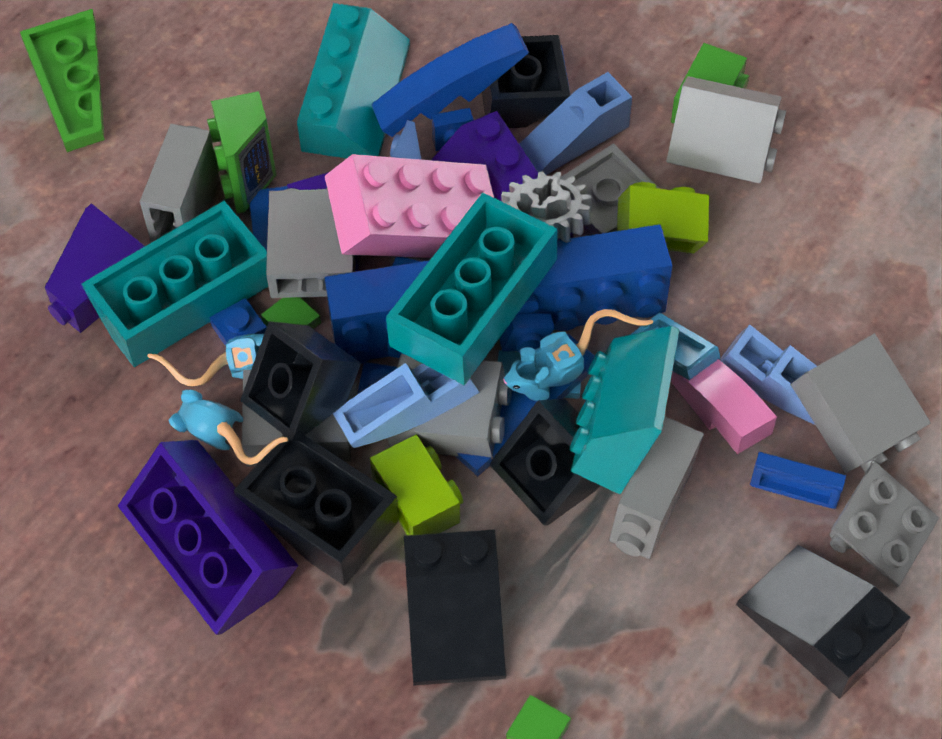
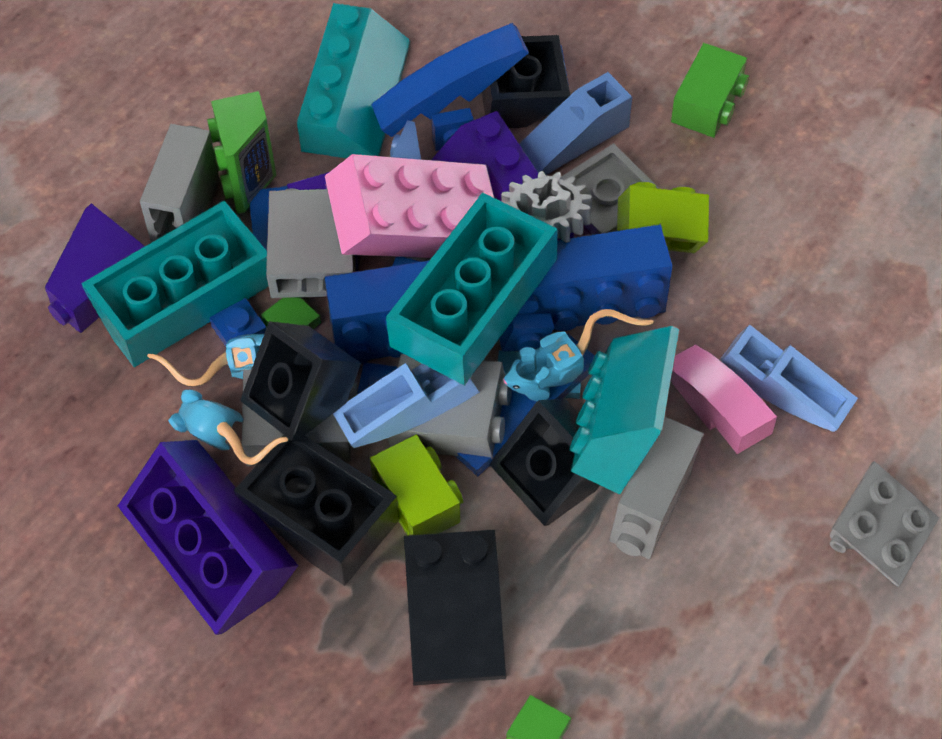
(69, 75): bright green wing -> none
(692, 351): medium azure tile -> none
(725, 129): light grey brick -> none
(797, 480): blue tile -> none
(825, 617): black slope -> none
(861, 405): light grey brick -> none

